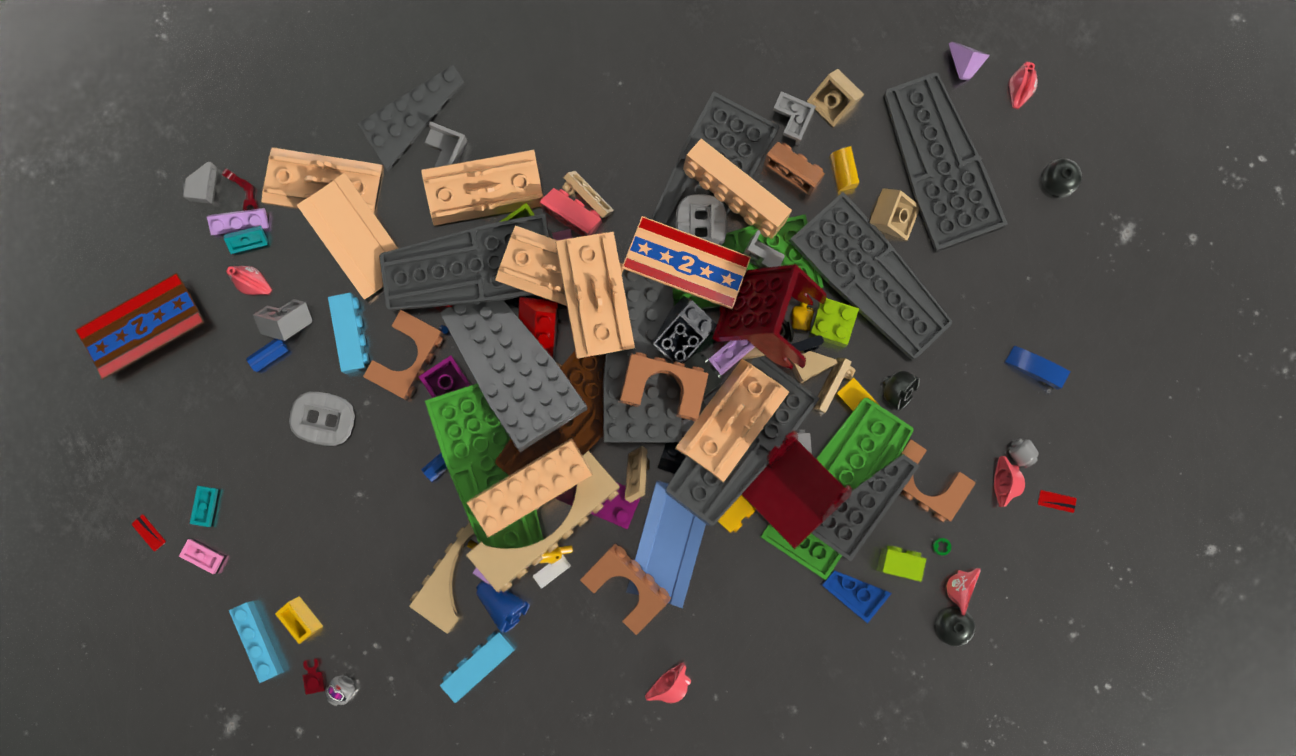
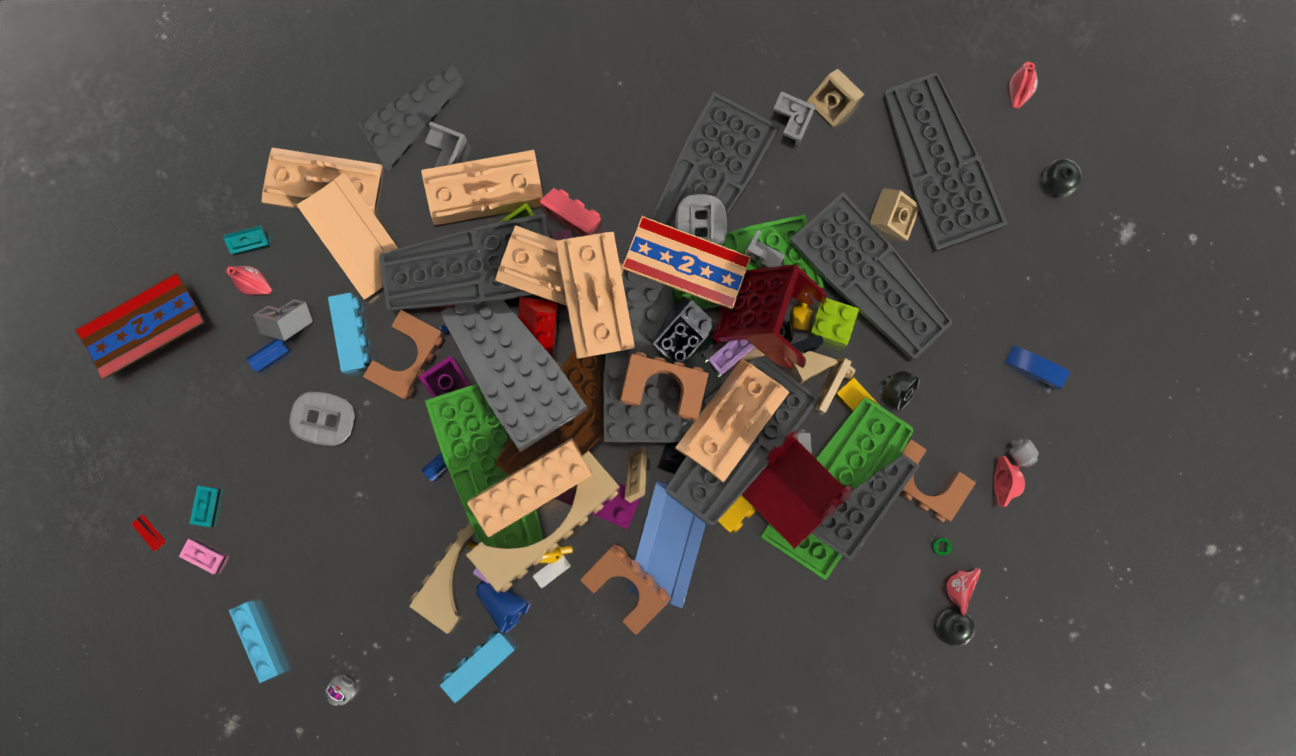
(200, 184): light grey slope -> none
(237, 221): lavender plate -> none
(248, 188): dark red piece -> none
(298, 619): yellow brick -> none
(314, 680): dark red plate -> none
(575, 182): tan hinge -> none
(670, 686): coral hat -> none
(736, 189): light nougat brick -> none
(794, 168): nougat slope -> none
(844, 169): yellow brick -> none
(856, 594): blue wing -> none
(905, 565): lime brick -> none
(966, 60): lavender slope -> none
(1057, 501): red sticker -> none

